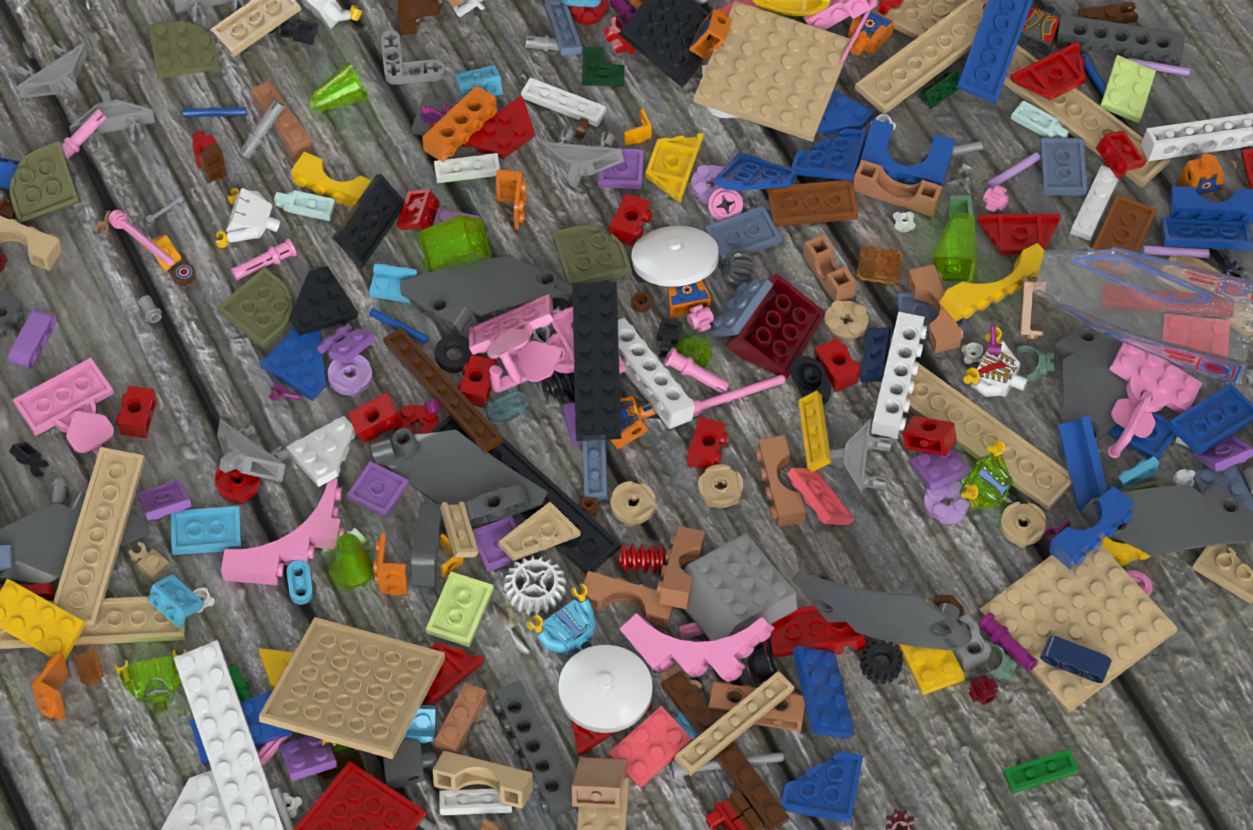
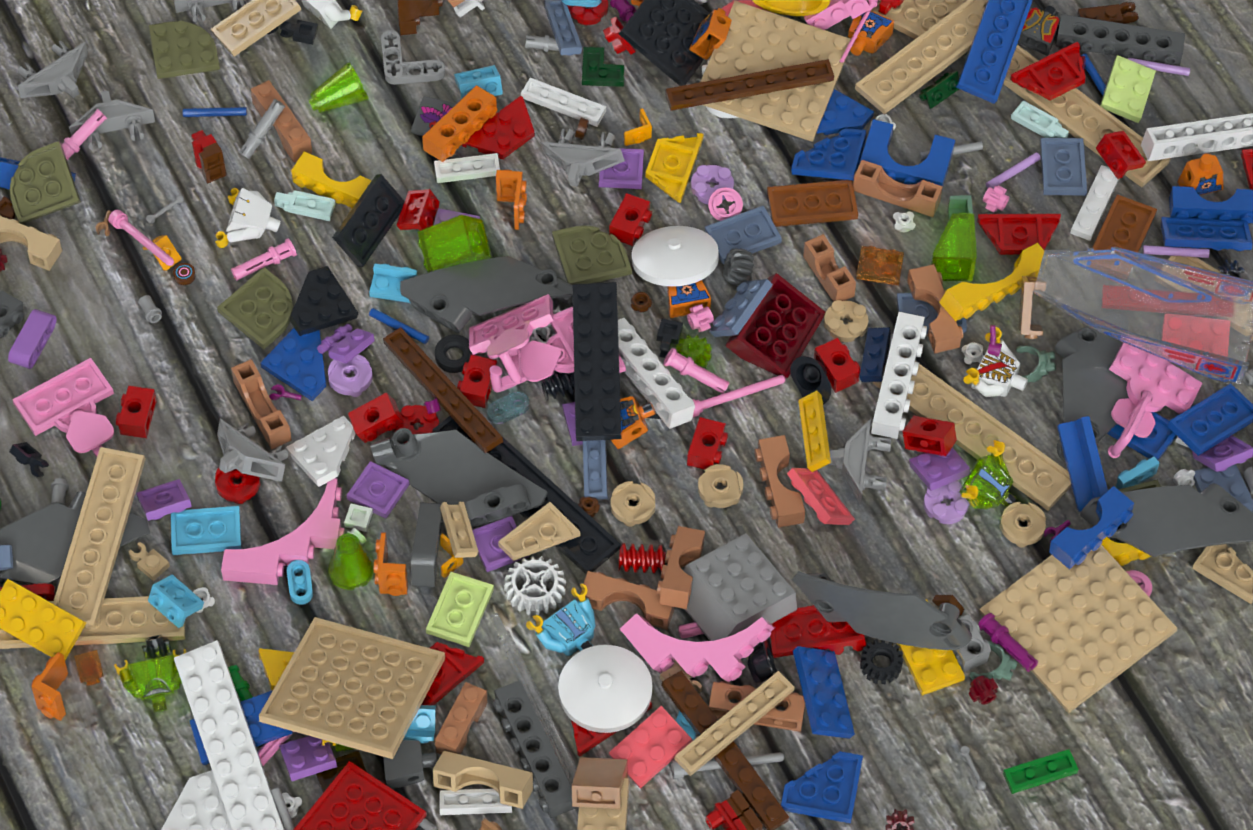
(156, 647): none -> black gear
(254, 394): none -> nougat arch
(358, 517): none -> white plate
(749, 84): none -> reddish brown plate
(750, 173): blue plate -> none
(1075, 659): dark blue beam -> none

